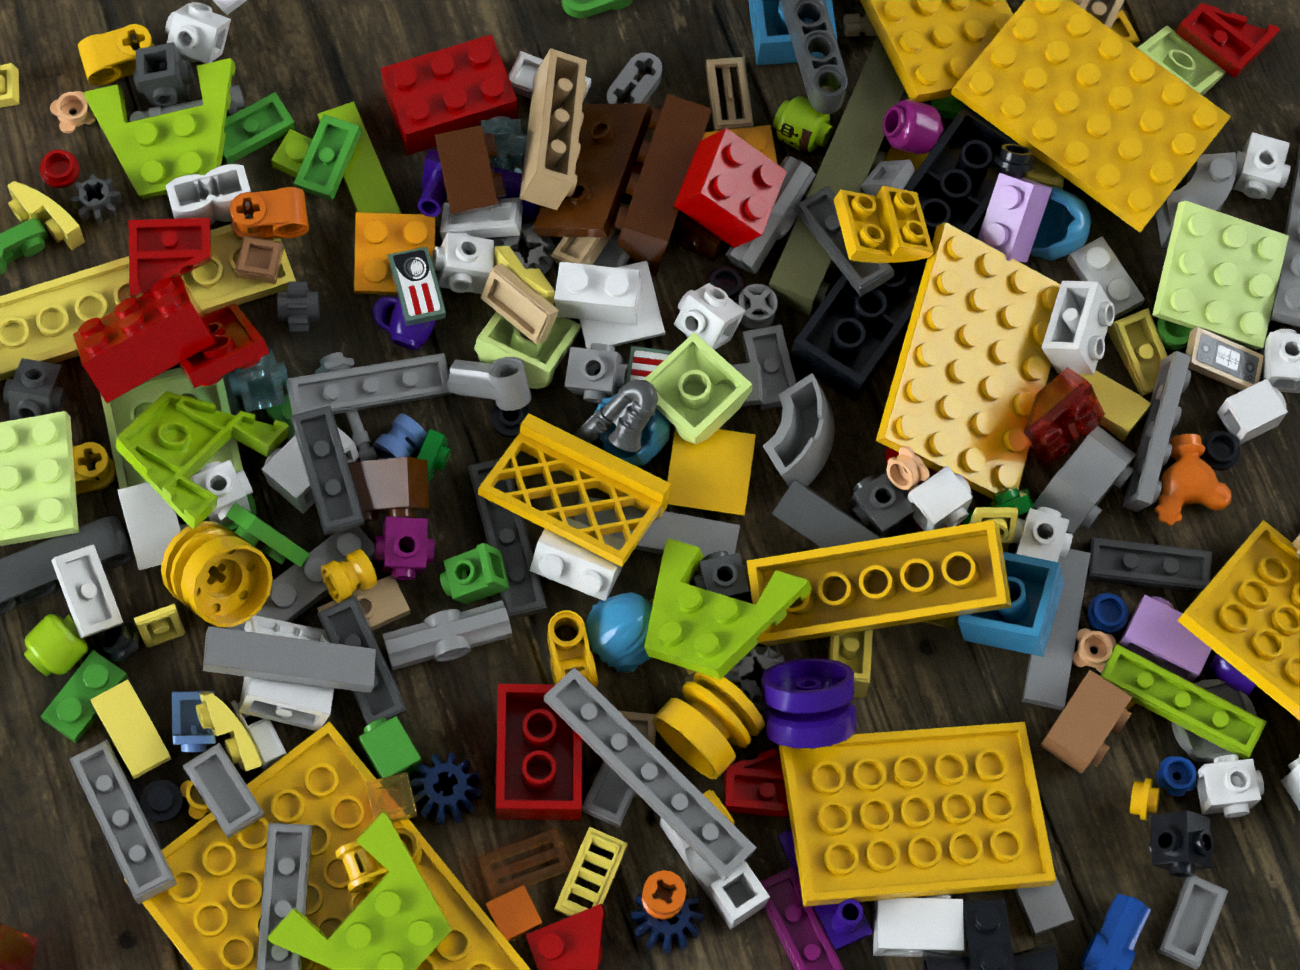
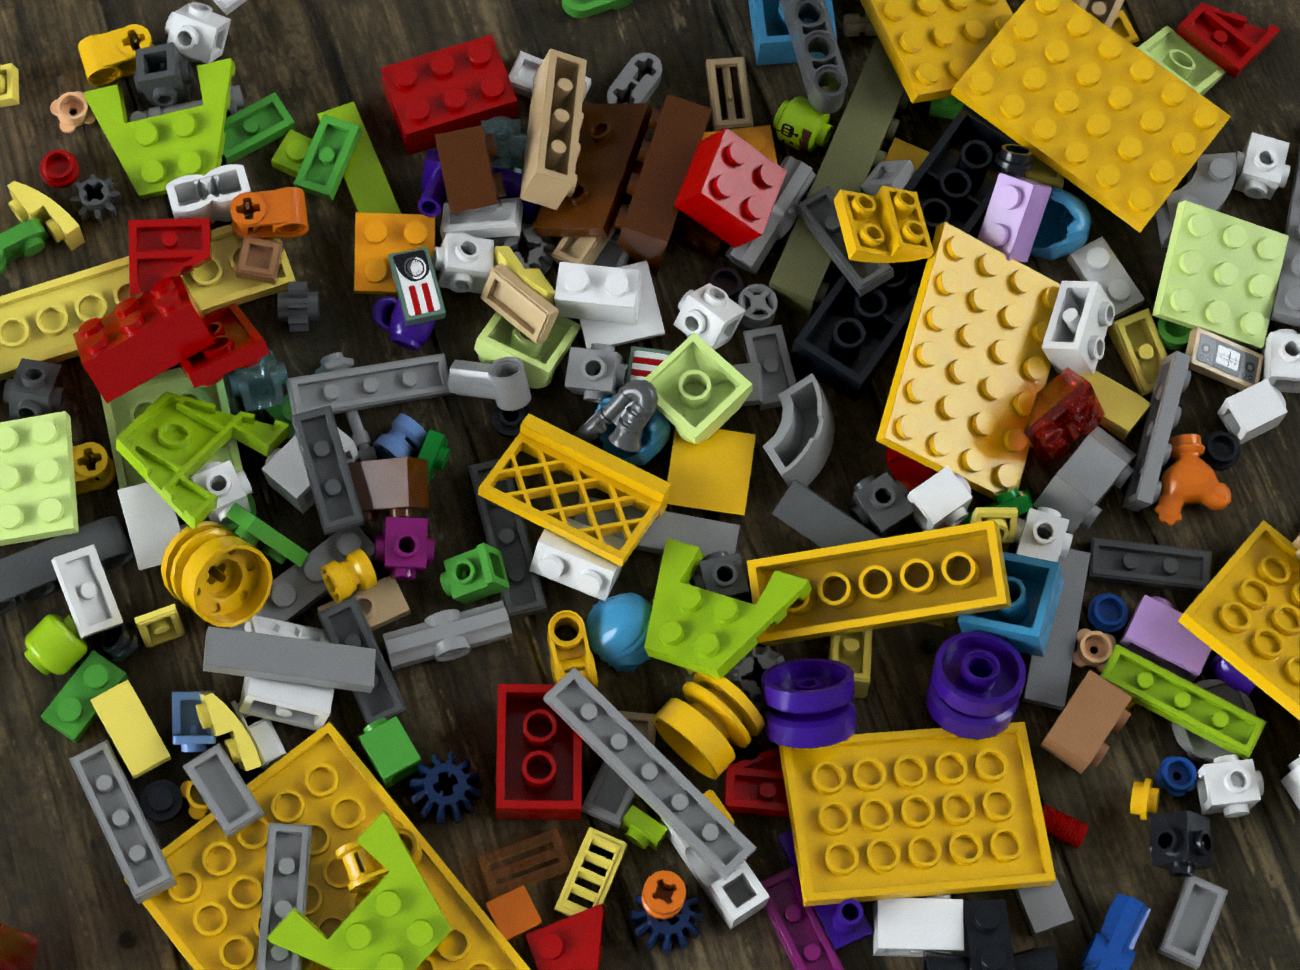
(393, 796): clear yellow plate -> none
(643, 829): none -> lime plate
(906, 469): light nougat plate -> none
(912, 126): magenta head -> none
(975, 685): none -> dark purple wheel
(1078, 828): none -> red piece

